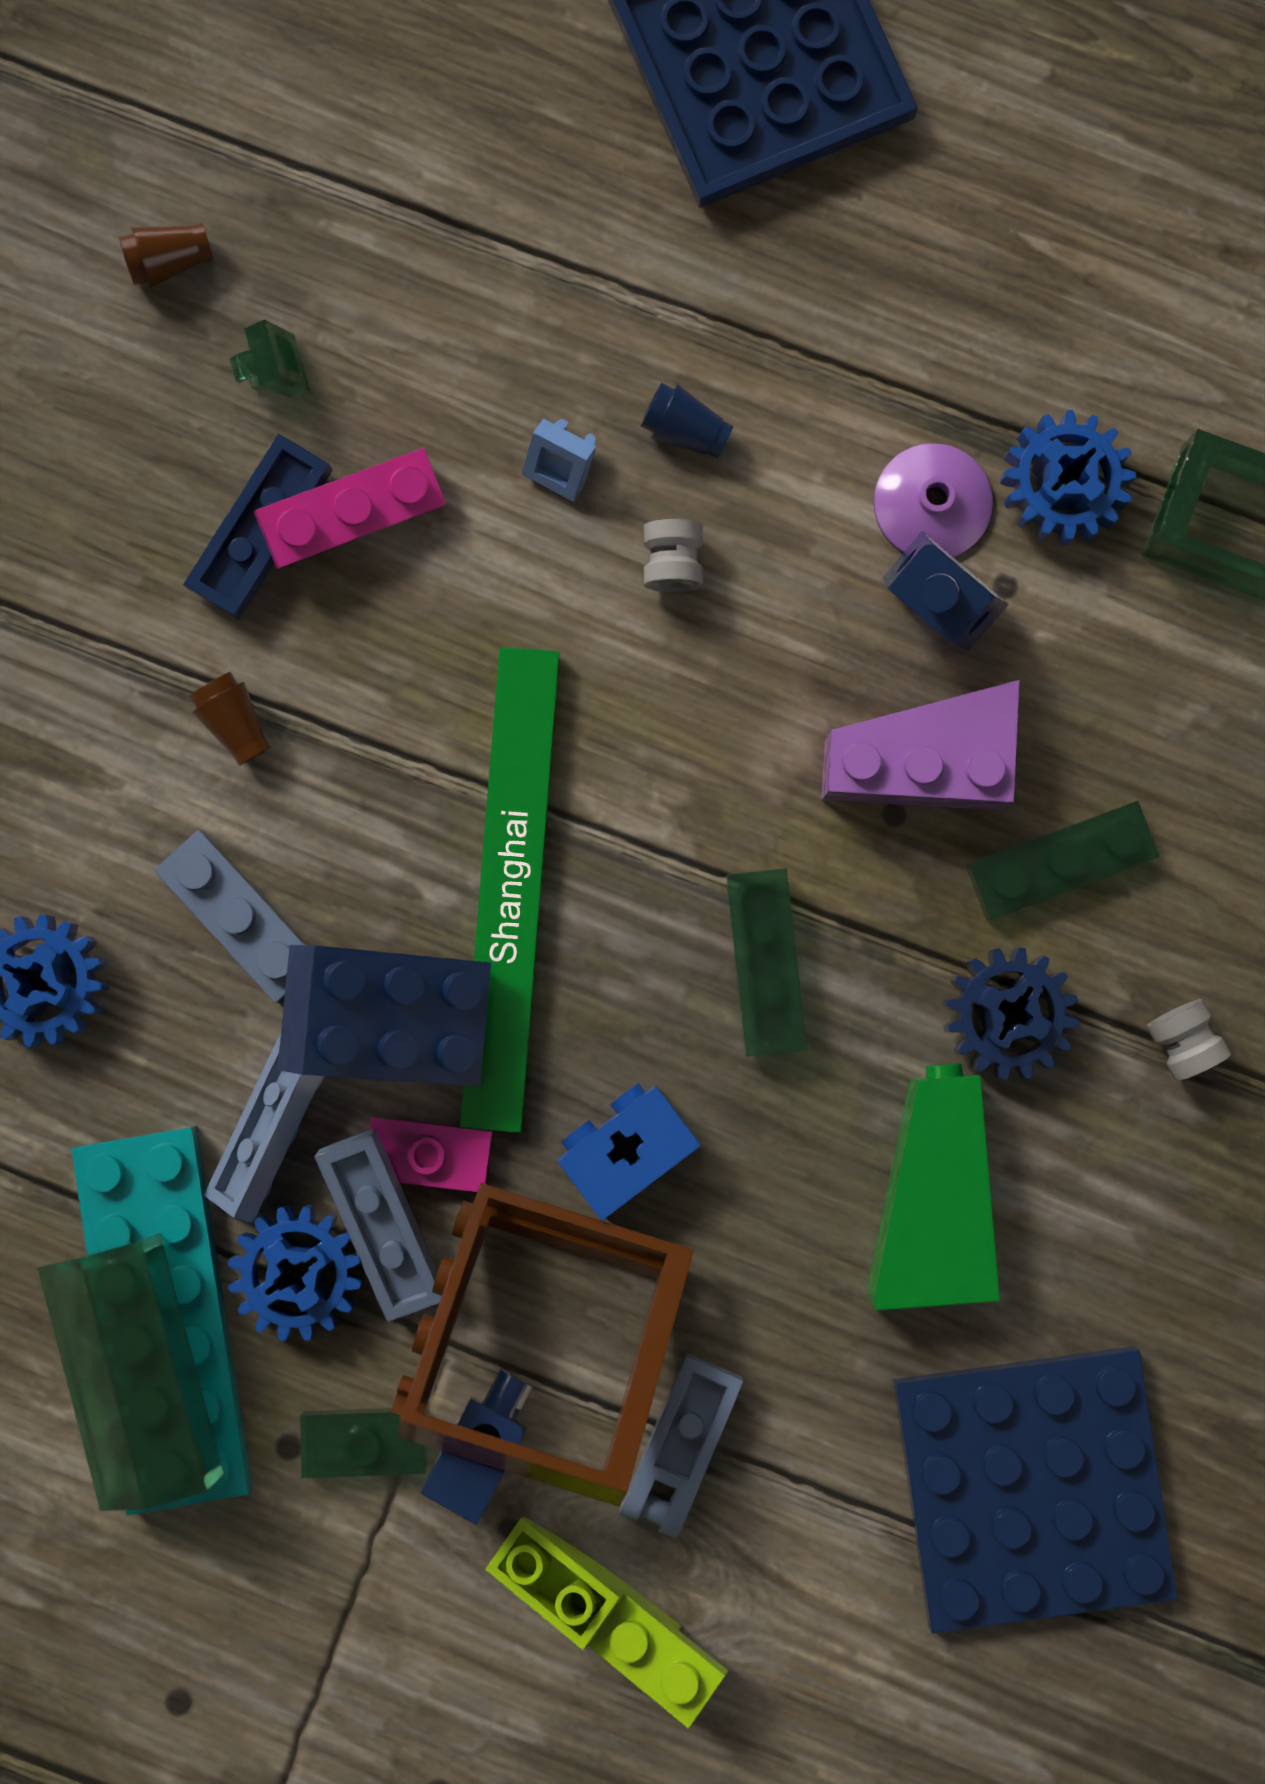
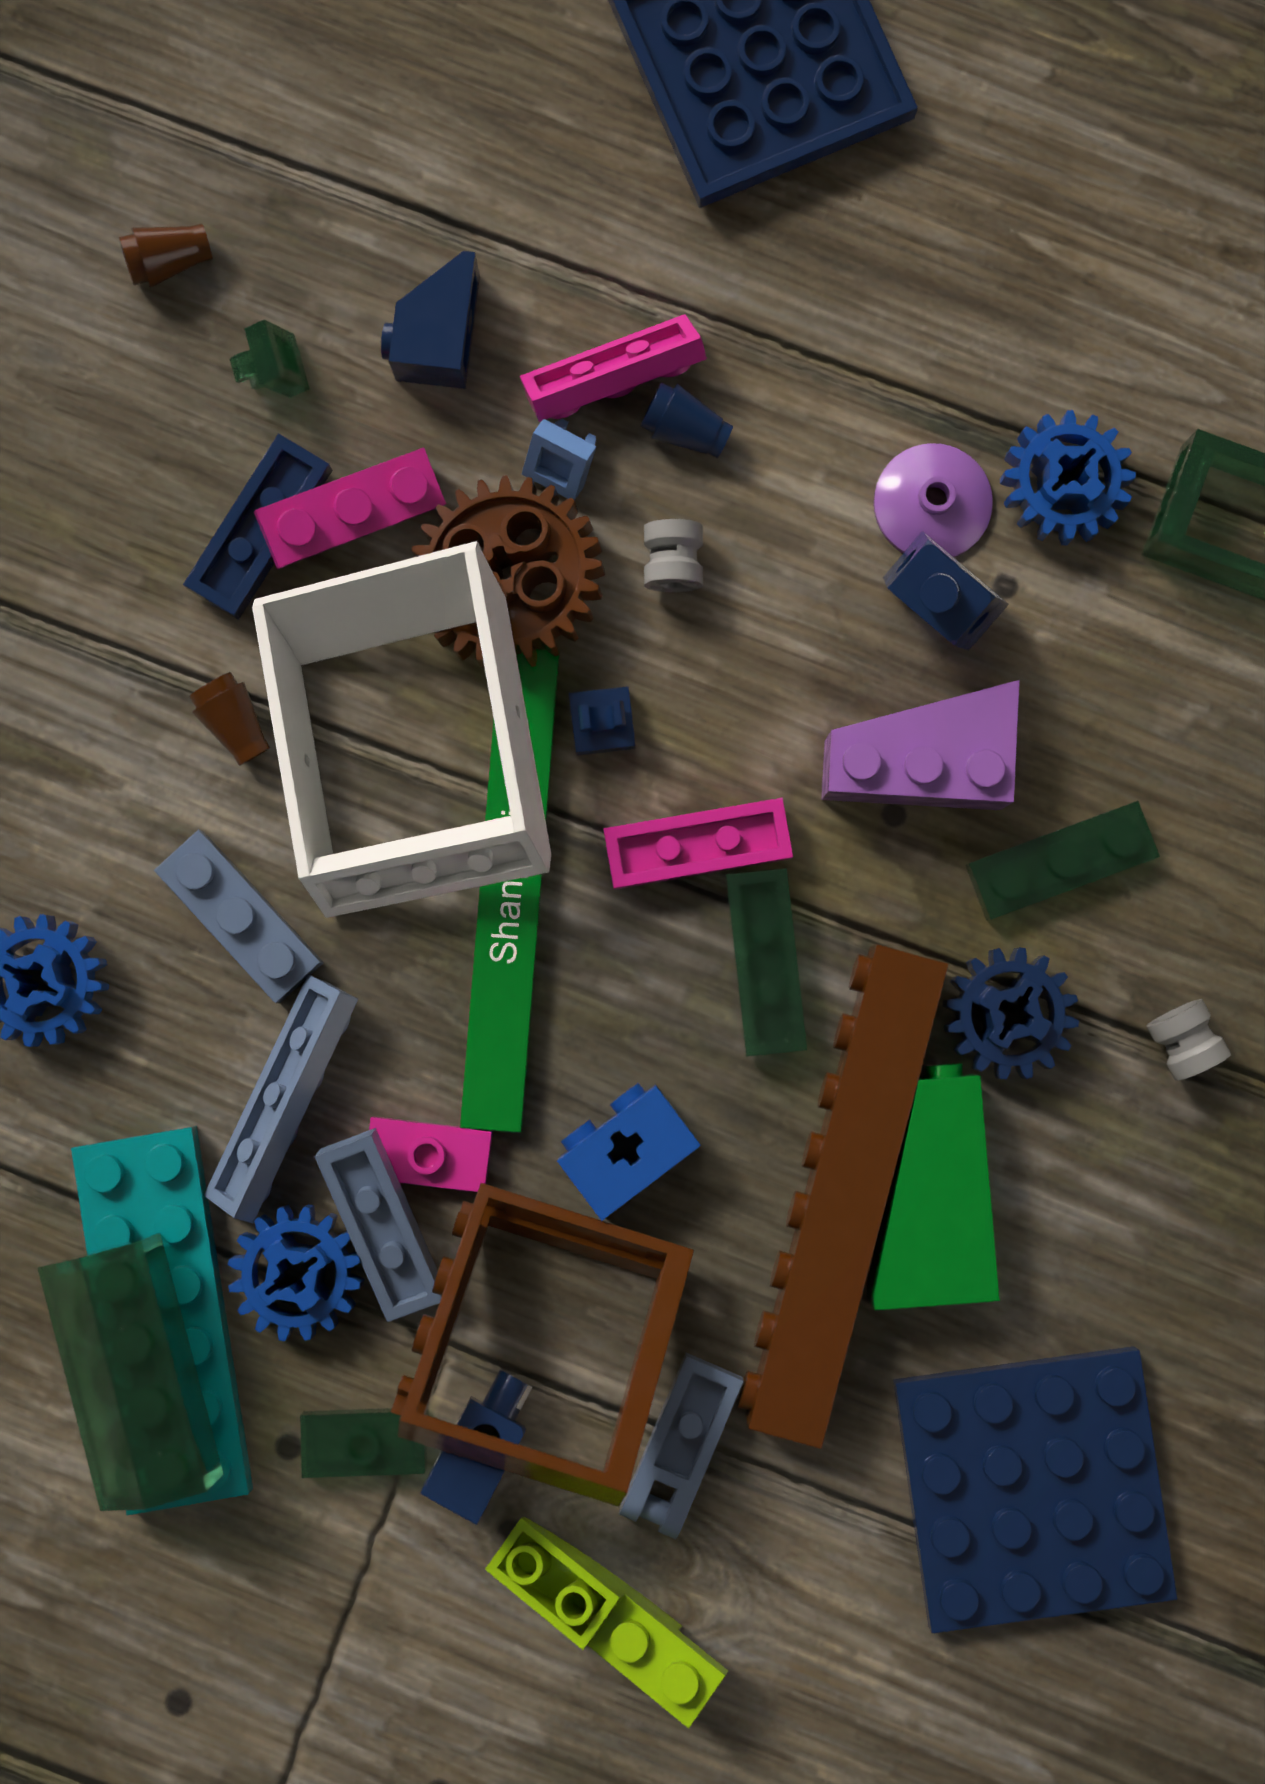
(369, 612): none -> white window
(383, 1016): dark blue brick -> none
(435, 326): none -> dark blue slope
(495, 524): none -> reddish brown gear
(602, 721): none -> dark blue tile
(613, 368): none -> dark pink plate
(698, 843): none -> dark pink plate
(843, 1196): none -> reddish brown brick

